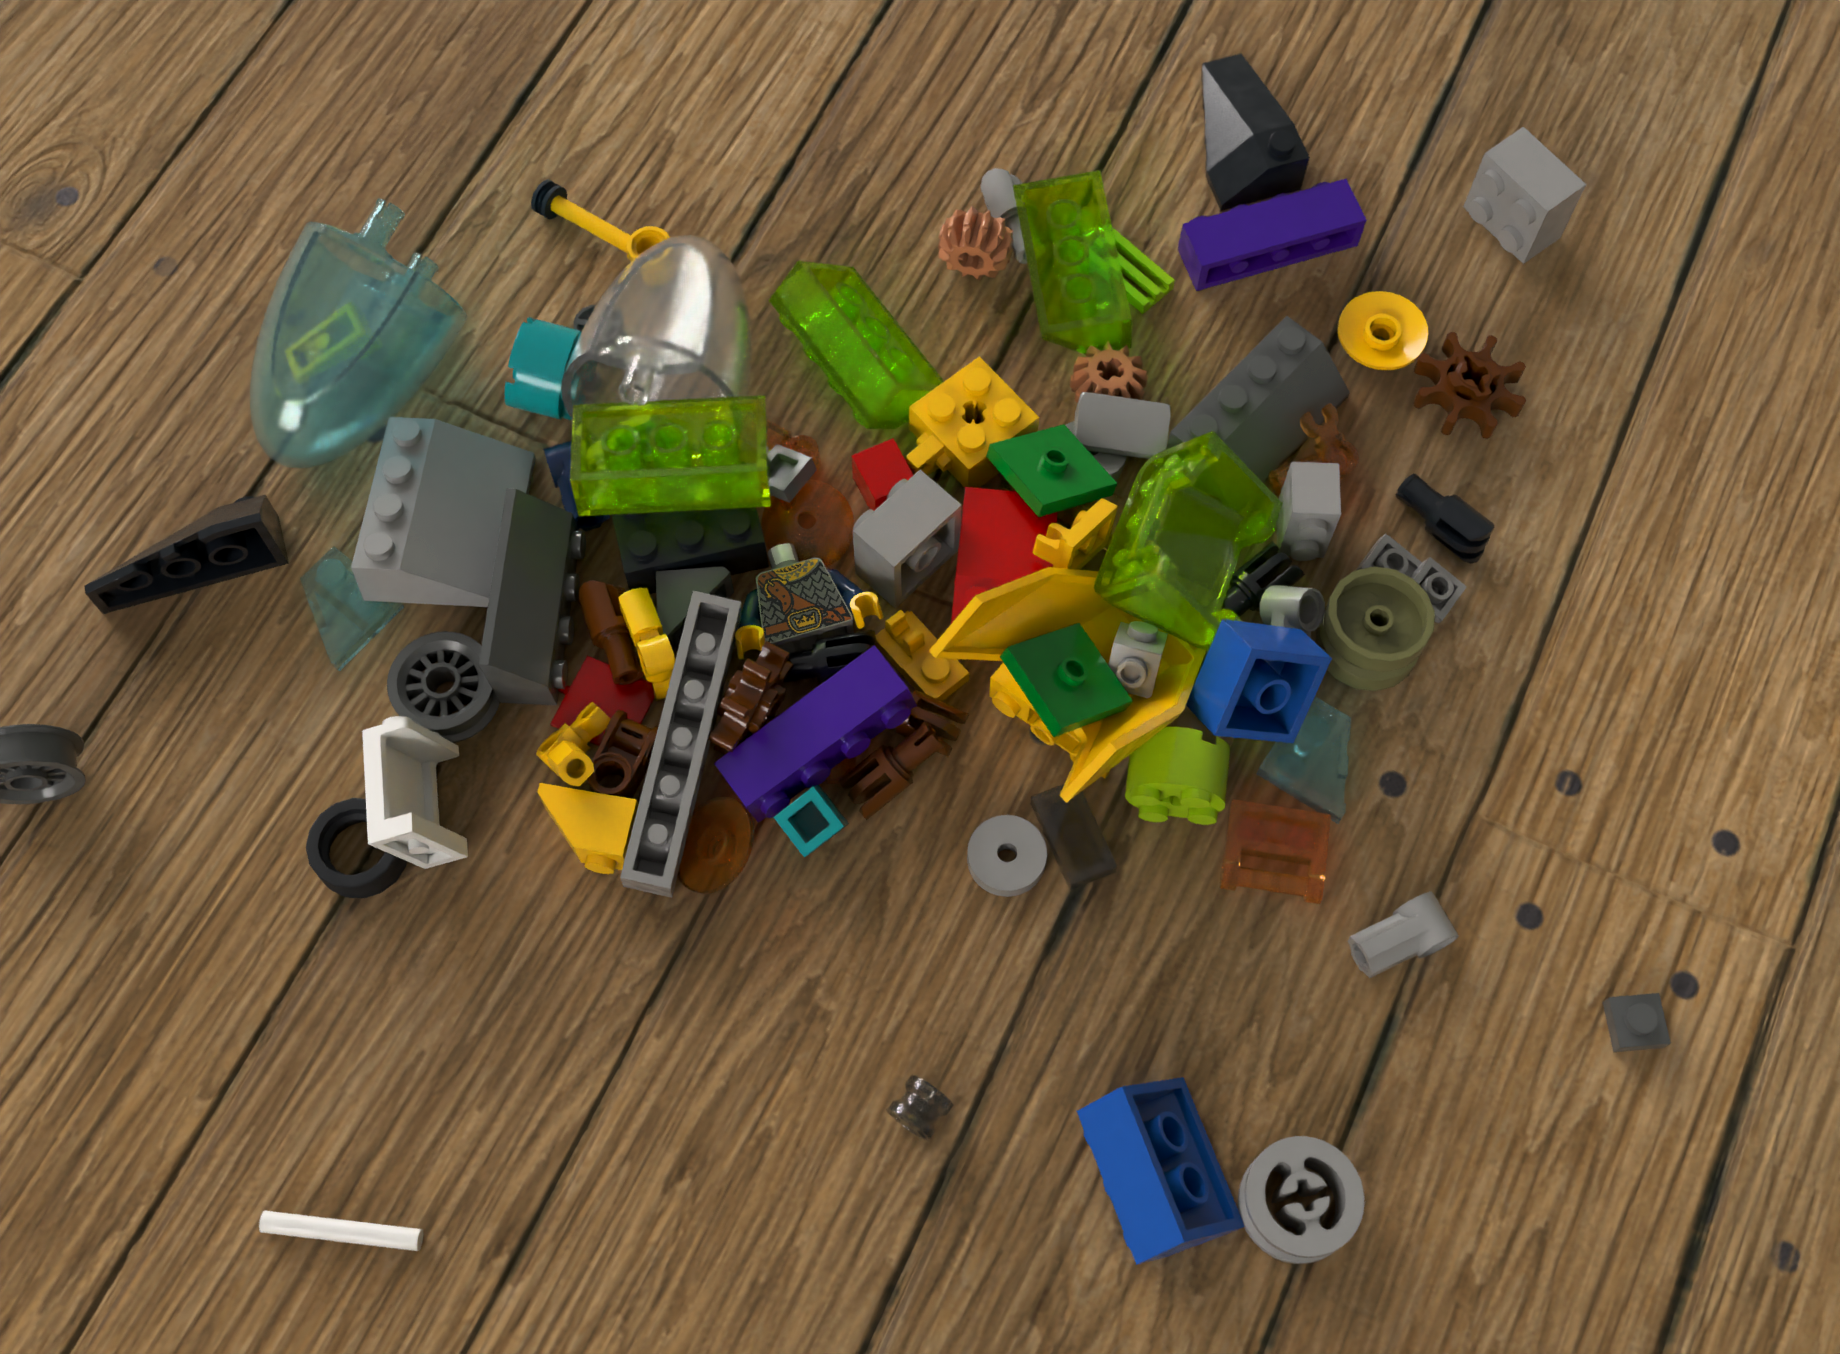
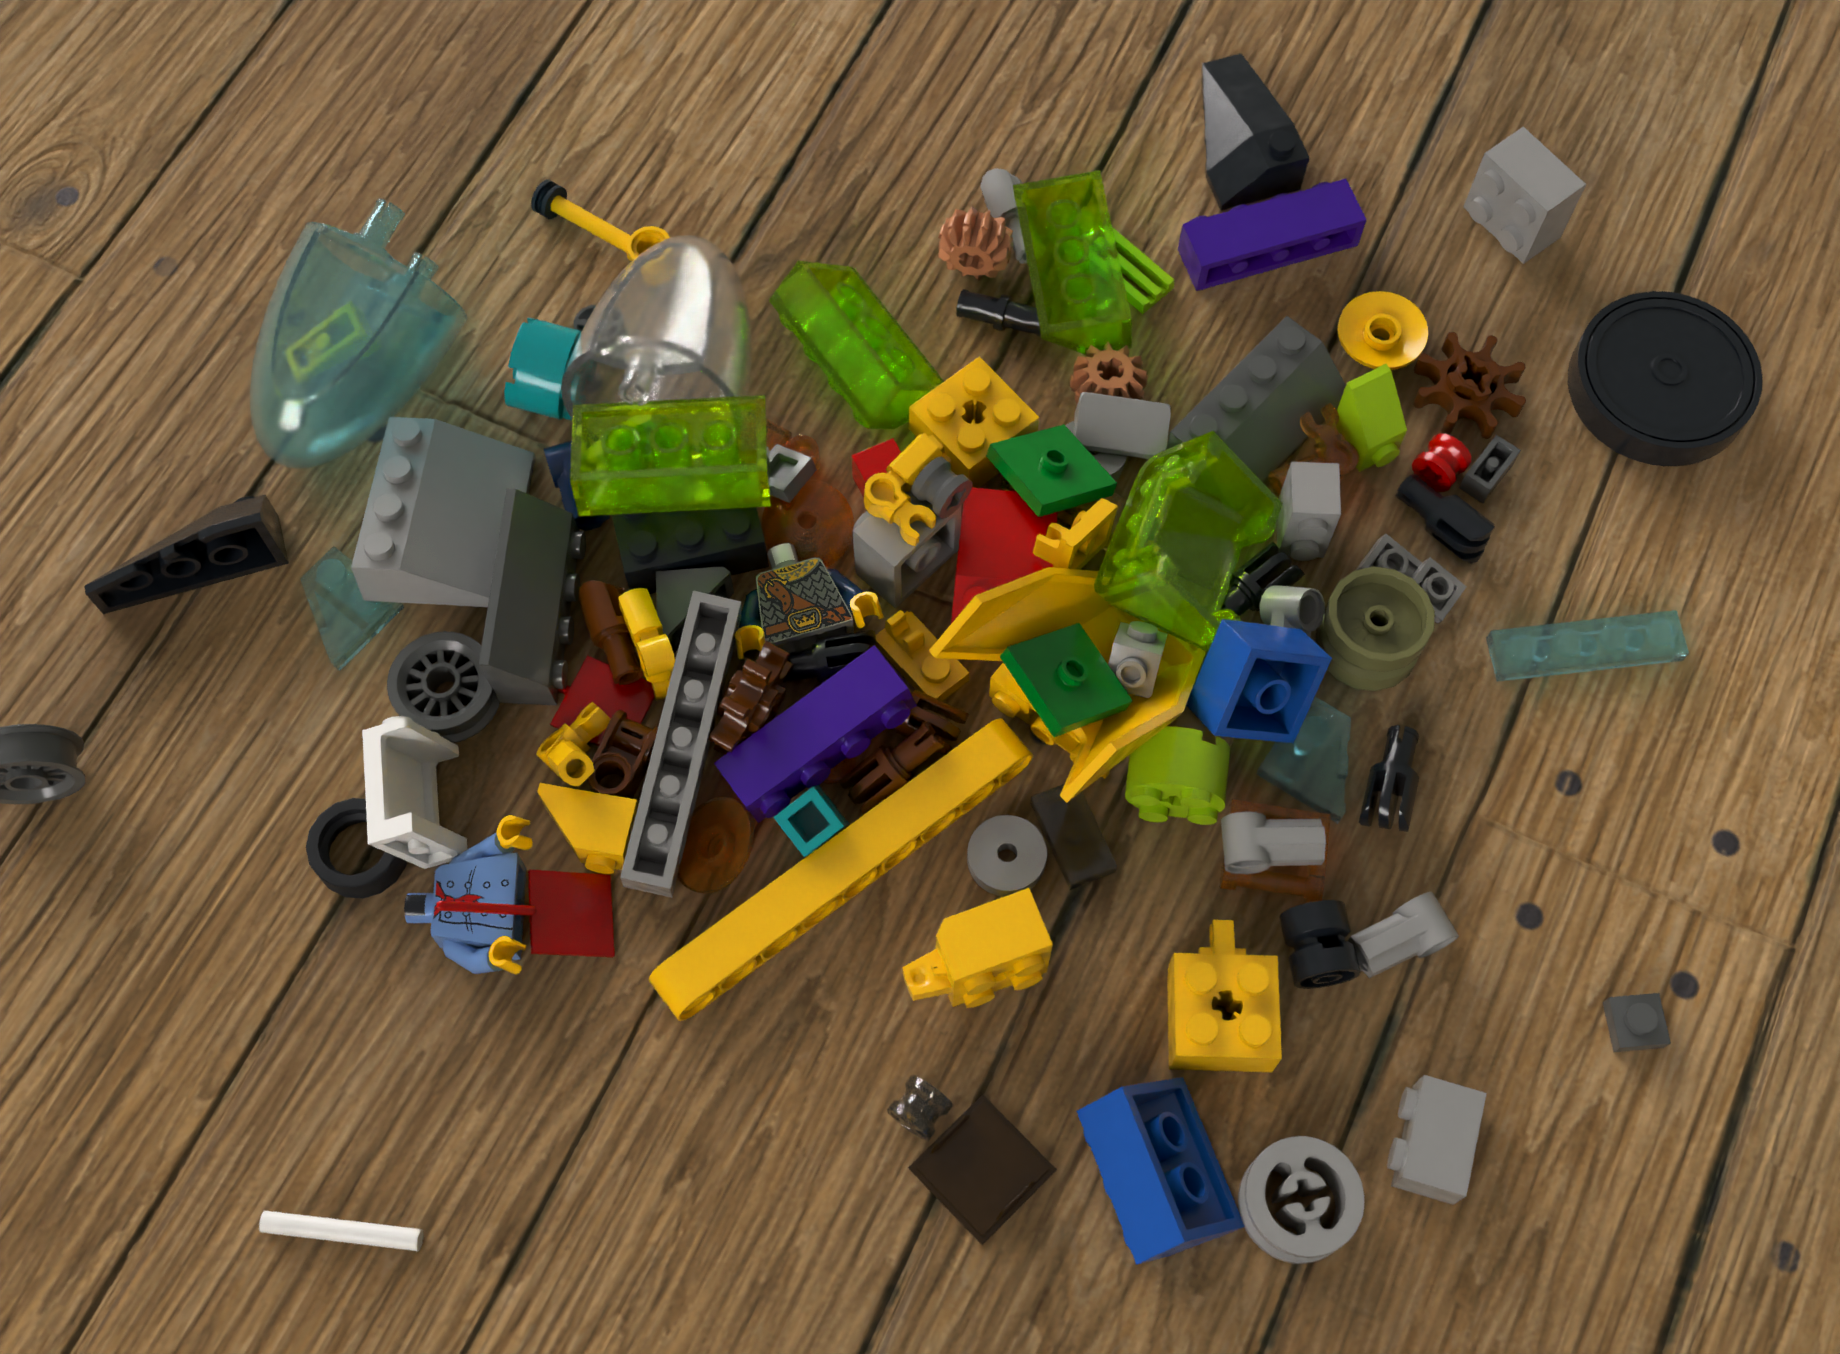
(479, 875): none -> medium blue torso
(566, 913): none -> red piece
(839, 870): none -> yellow beam
(885, 491): none -> yellow bar
(941, 487): none -> dark grey wheel
(982, 1169): none -> dark brown piece
(984, 952): none -> yellow hinge
(998, 311): none -> black pin
(1239, 983): none -> yellow hinge
(1255, 843): none -> light grey piece
(1318, 937): none -> black wheel
(1372, 417): none -> lime slope
(1394, 779): none -> black arm
(1436, 1139): none -> light grey brick
(1442, 462): none -> red wheel
(1489, 469): none -> dark grey piece
(1586, 645): none -> clear light blue plate
(1664, 378): none -> black brick

